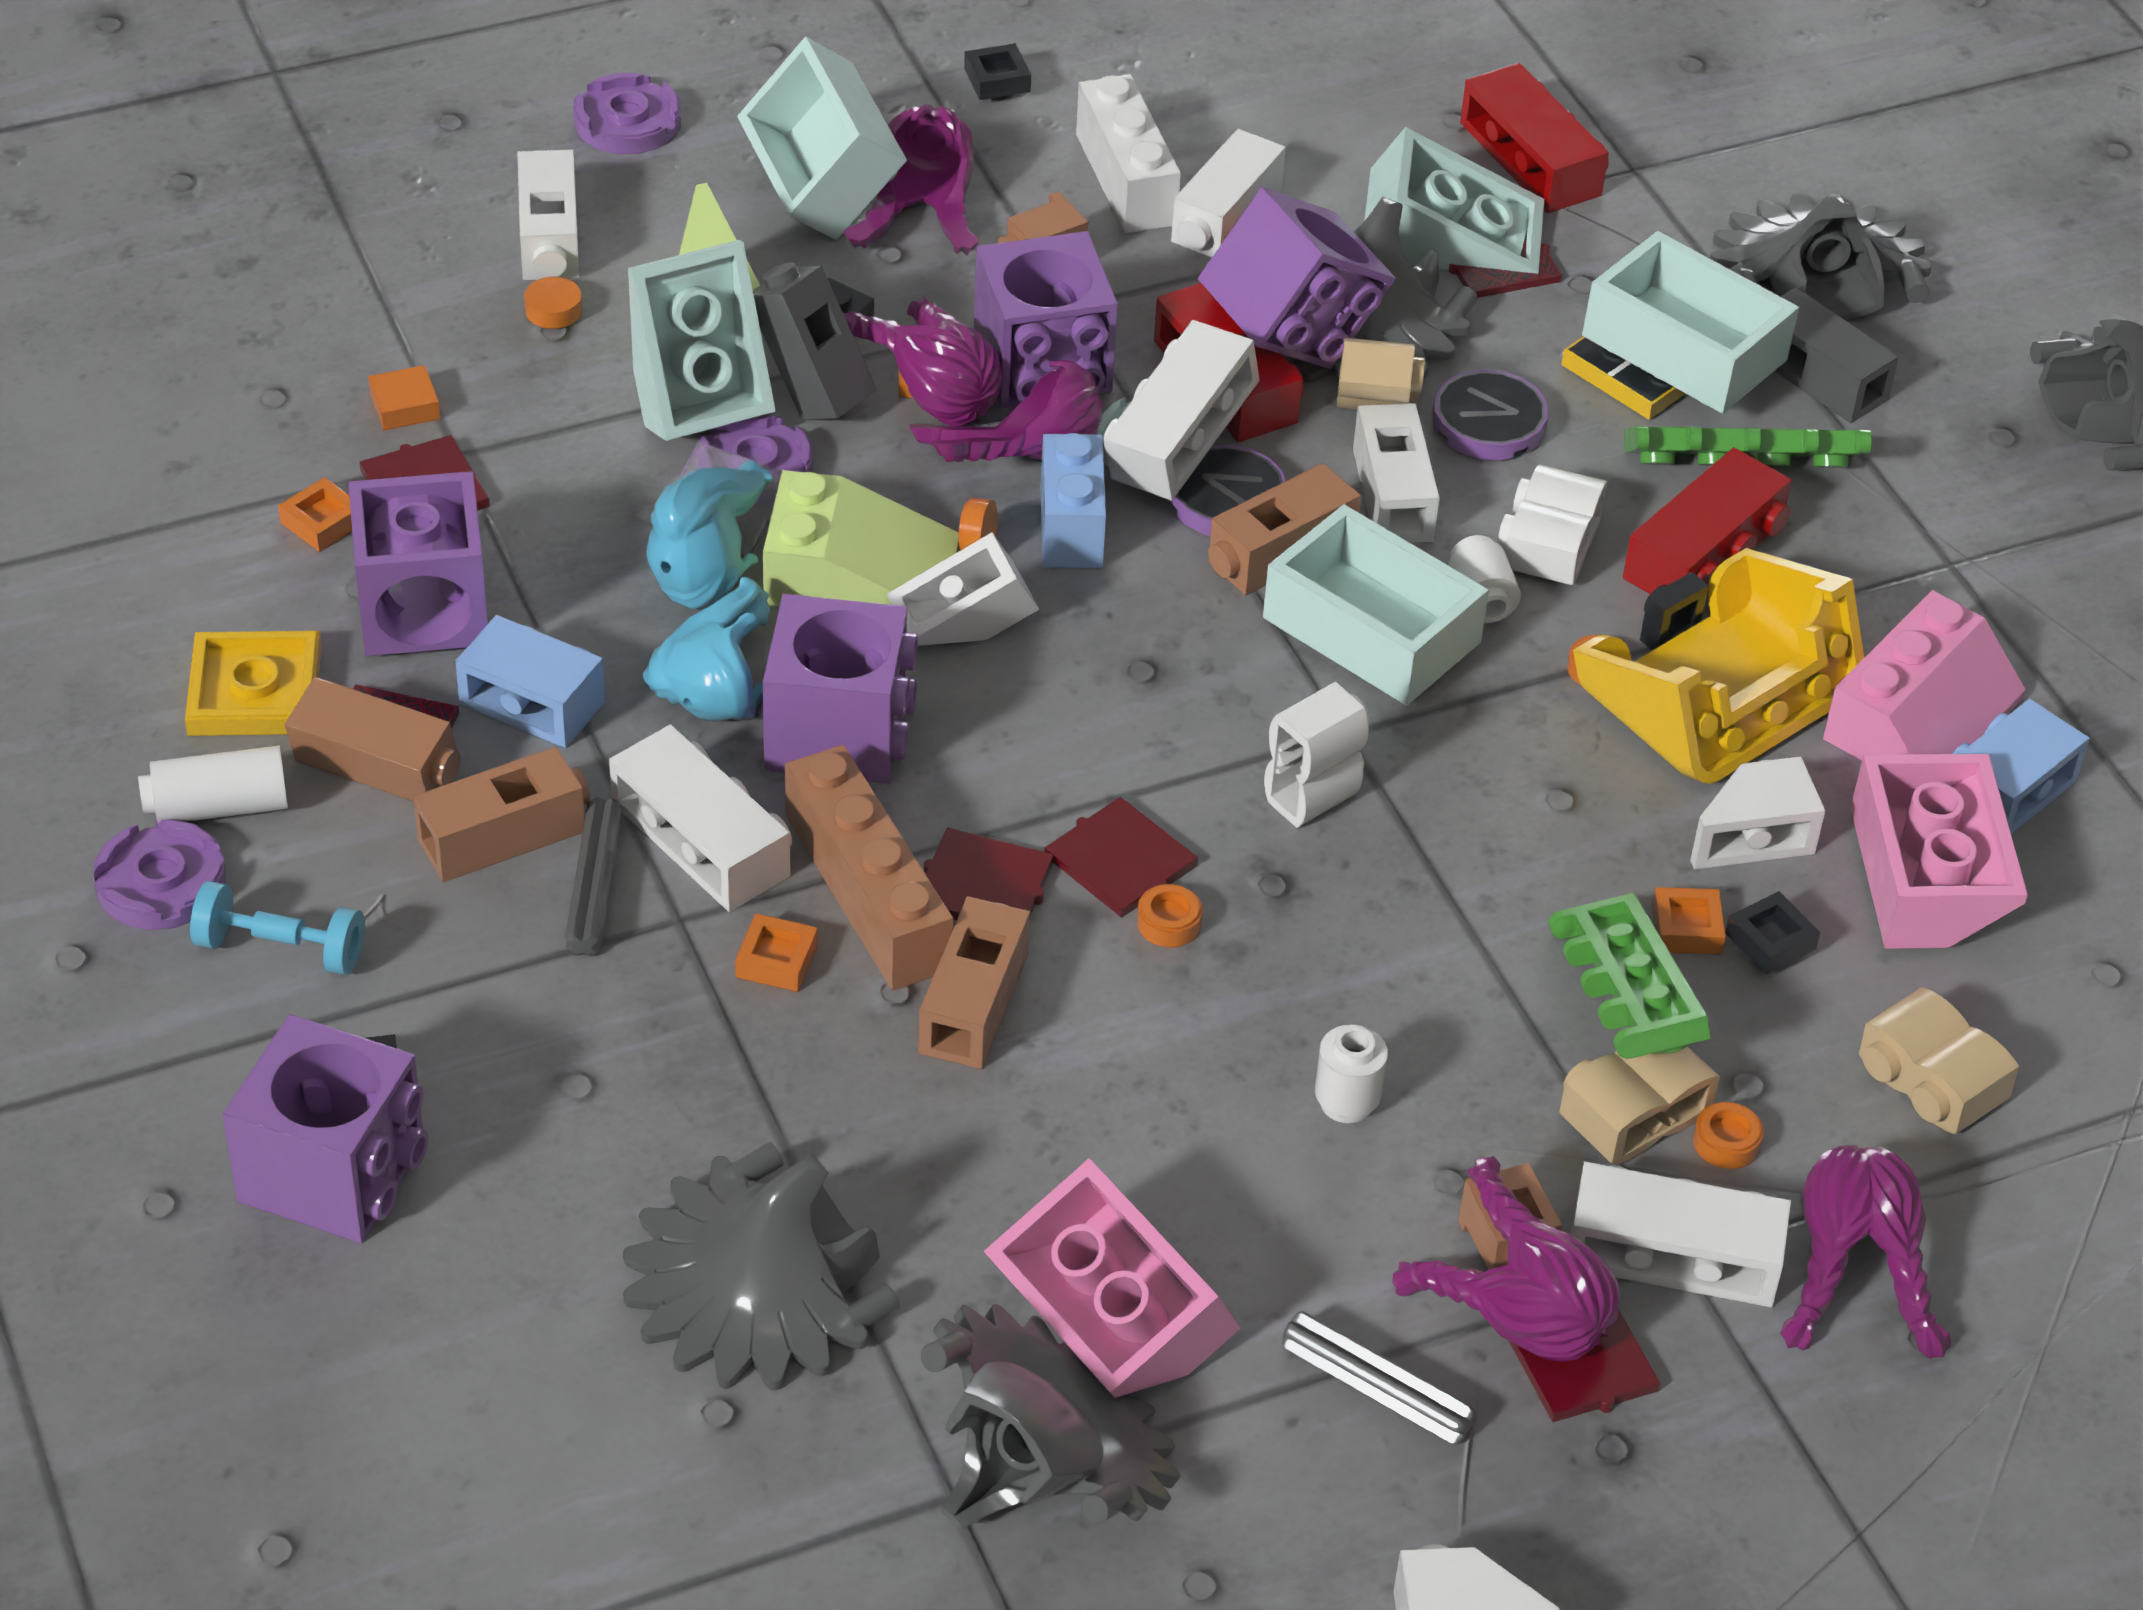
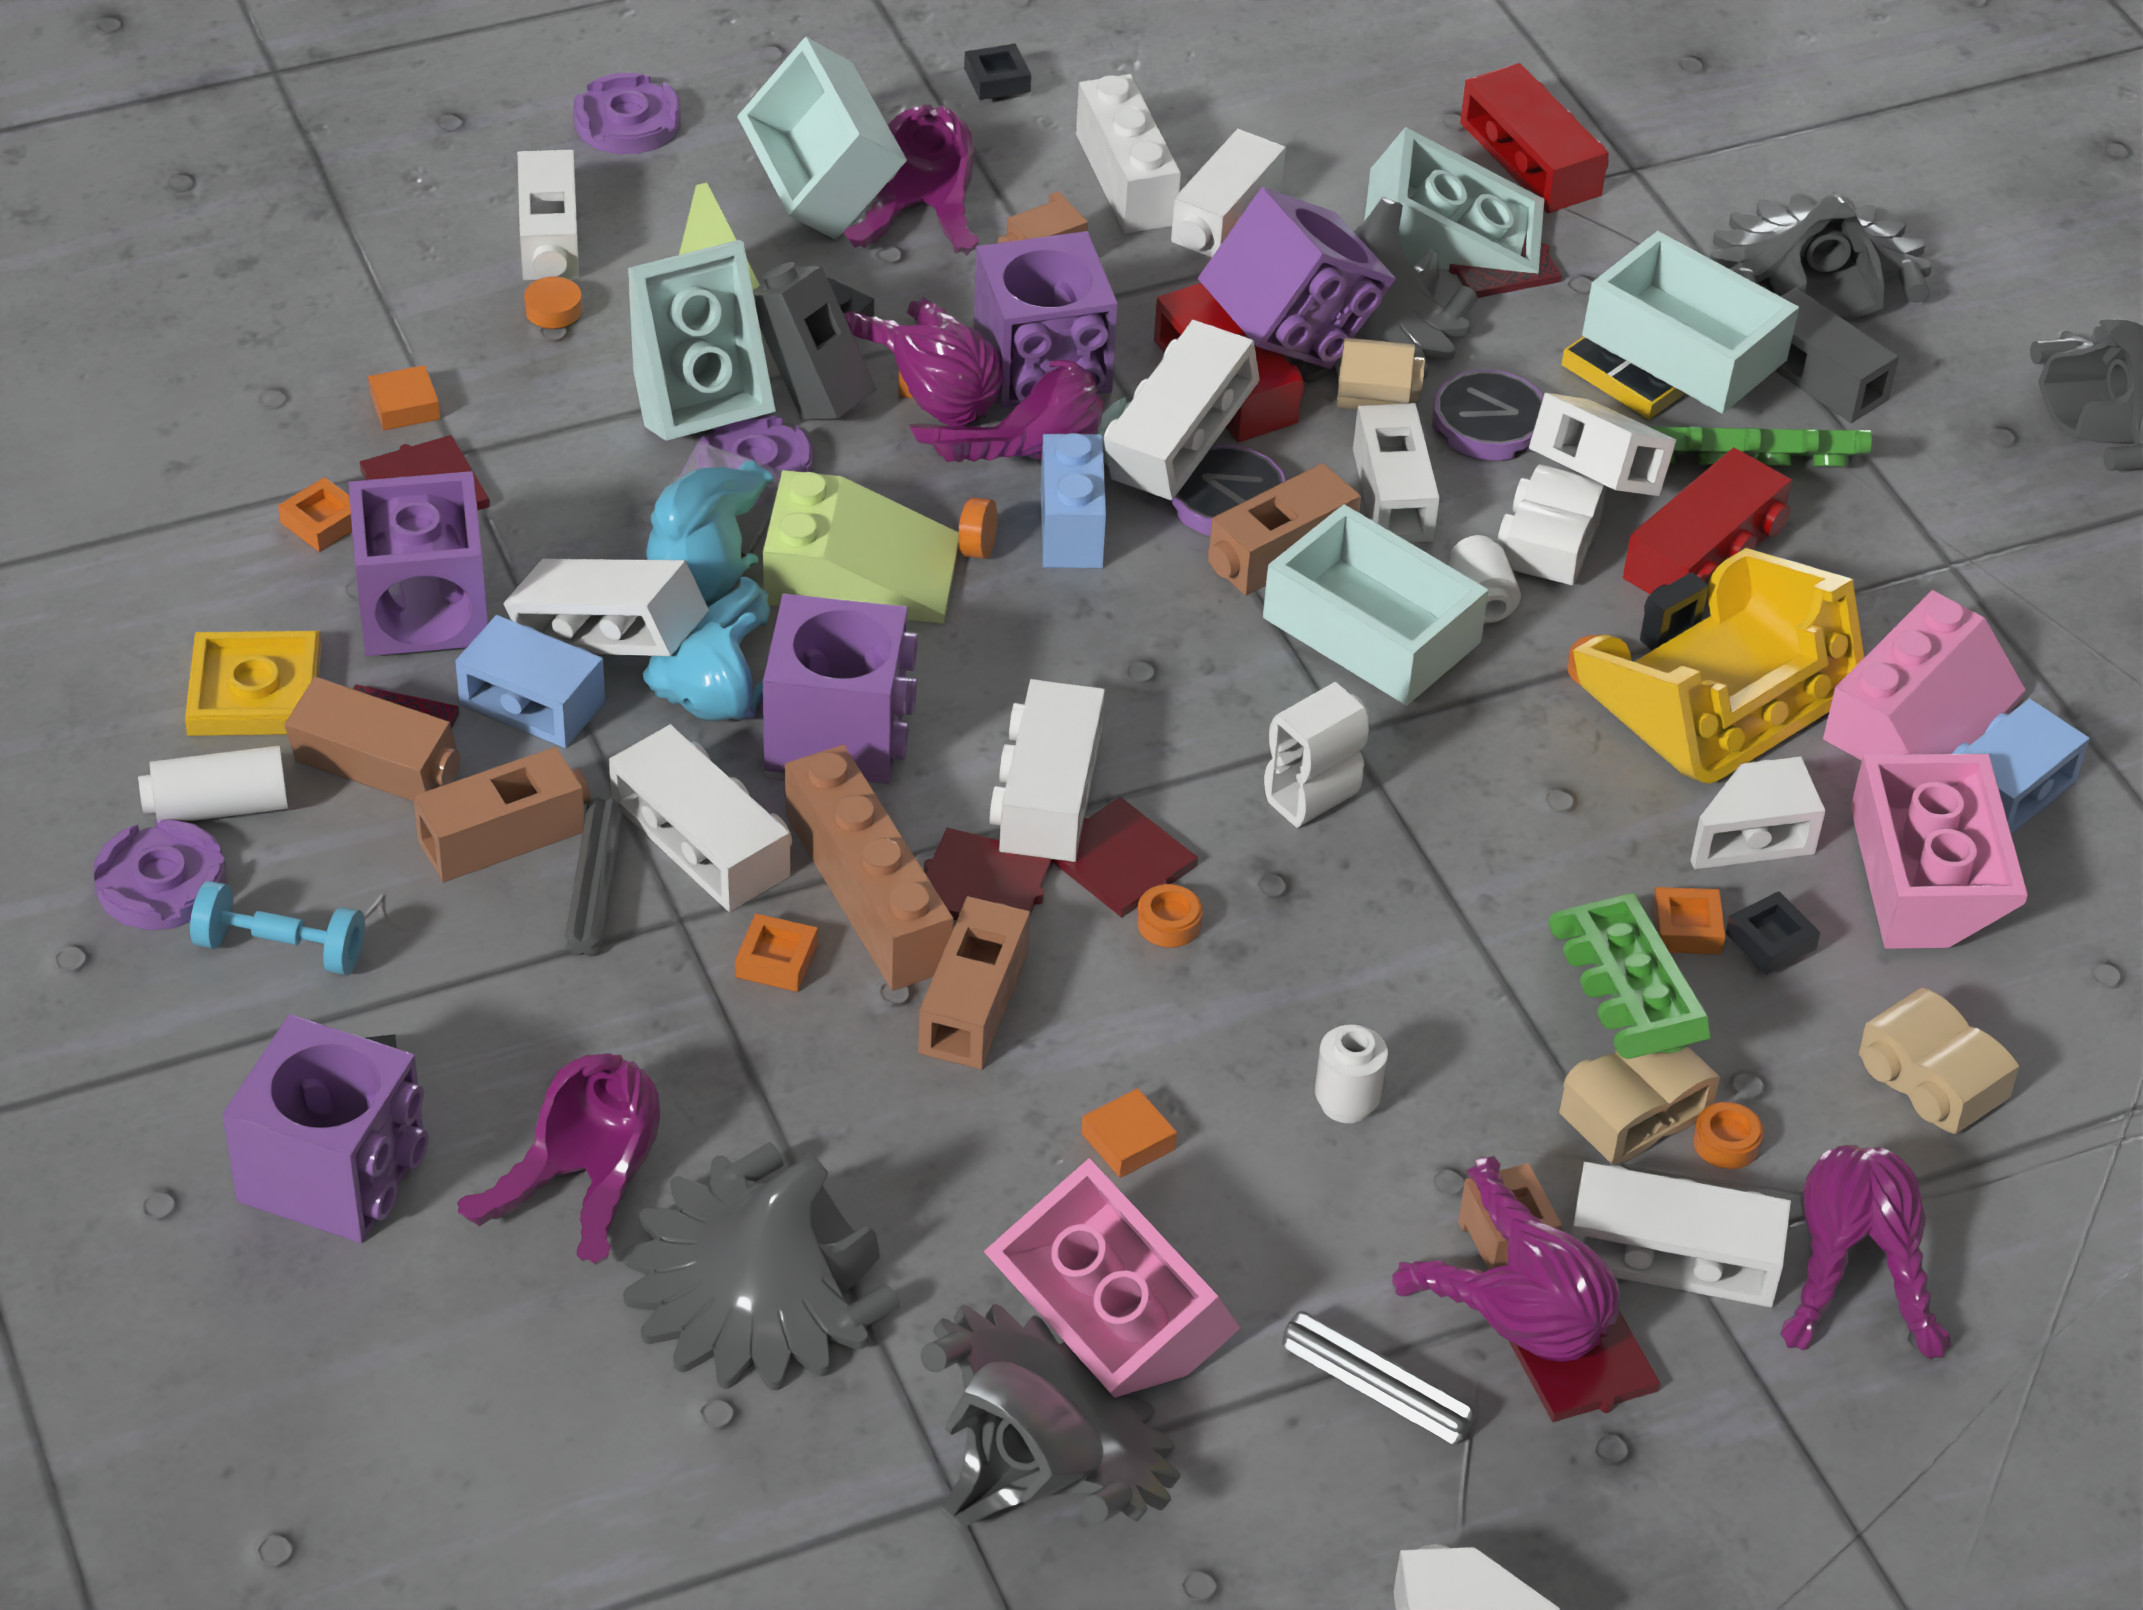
(593, 1118): none -> magenta hair
(610, 604): none -> white brick
(966, 596): white slope -> none
(1048, 770): none -> white brick
(1128, 1132): none -> orange tile
(1602, 444): none -> white brick

